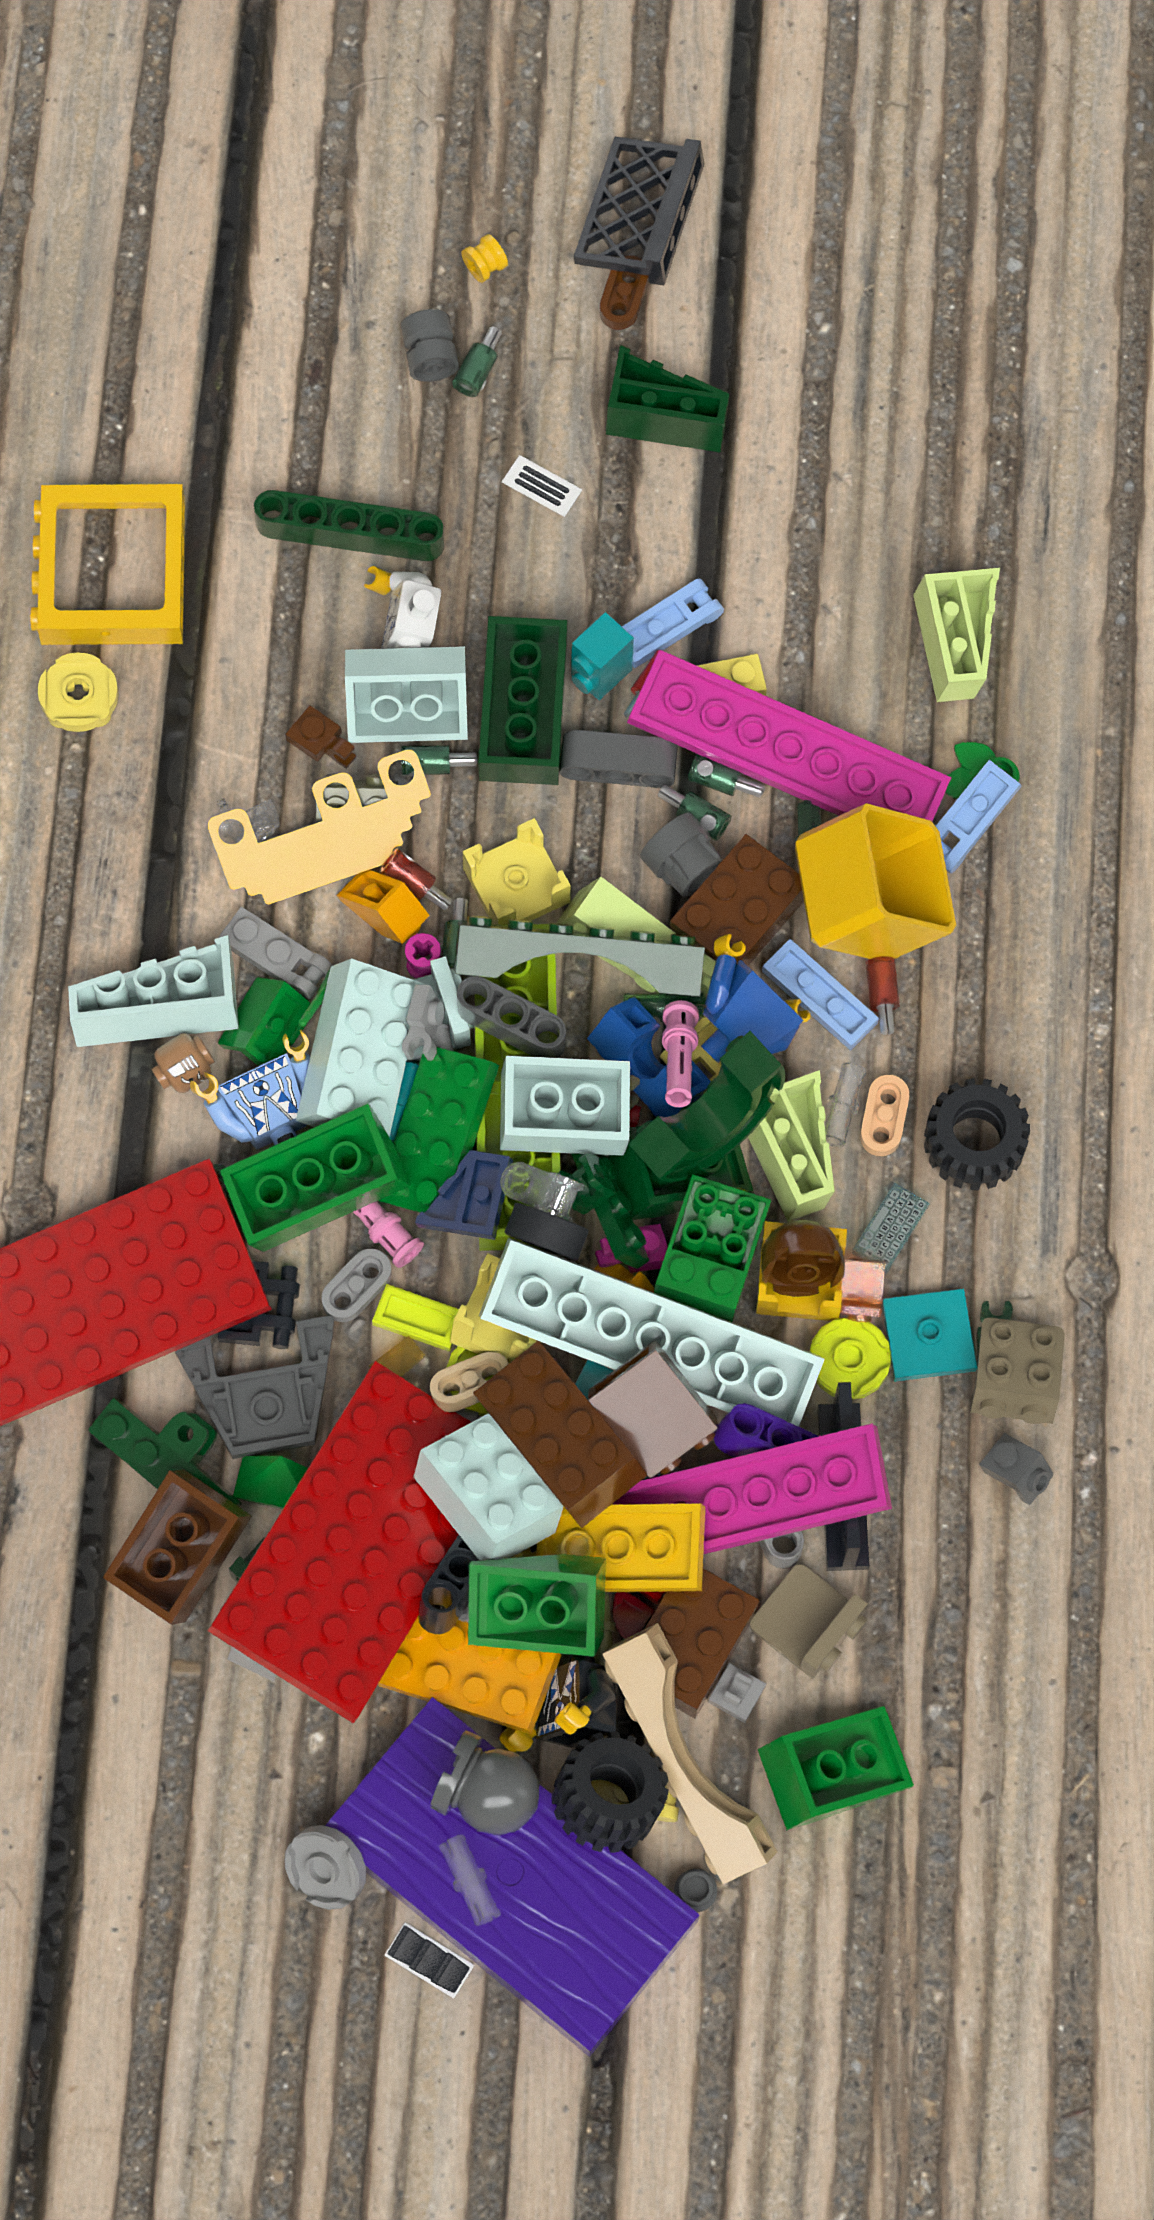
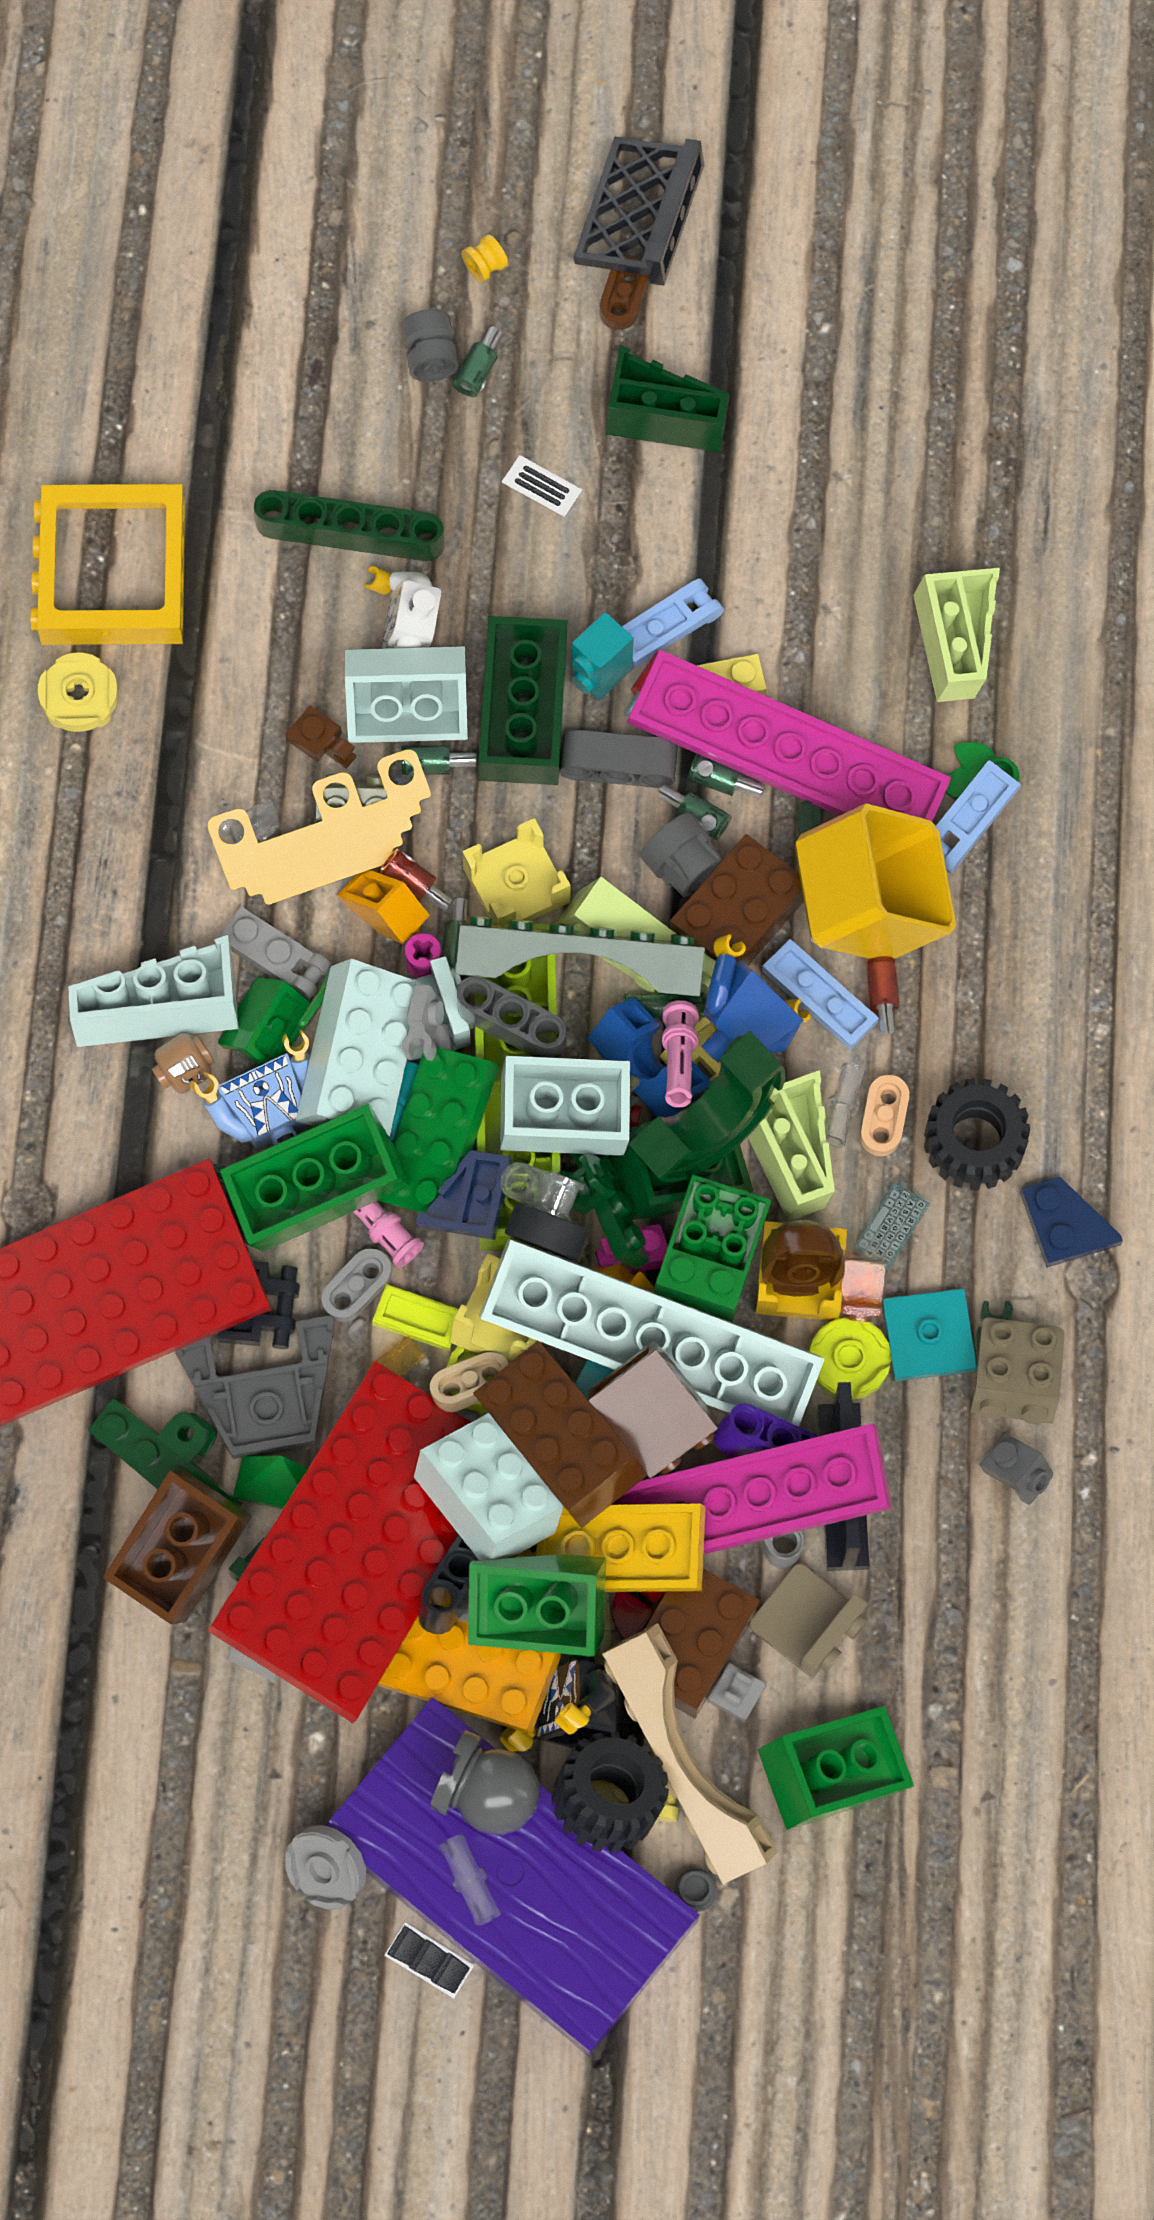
(1065, 1223): none -> dark blue wing

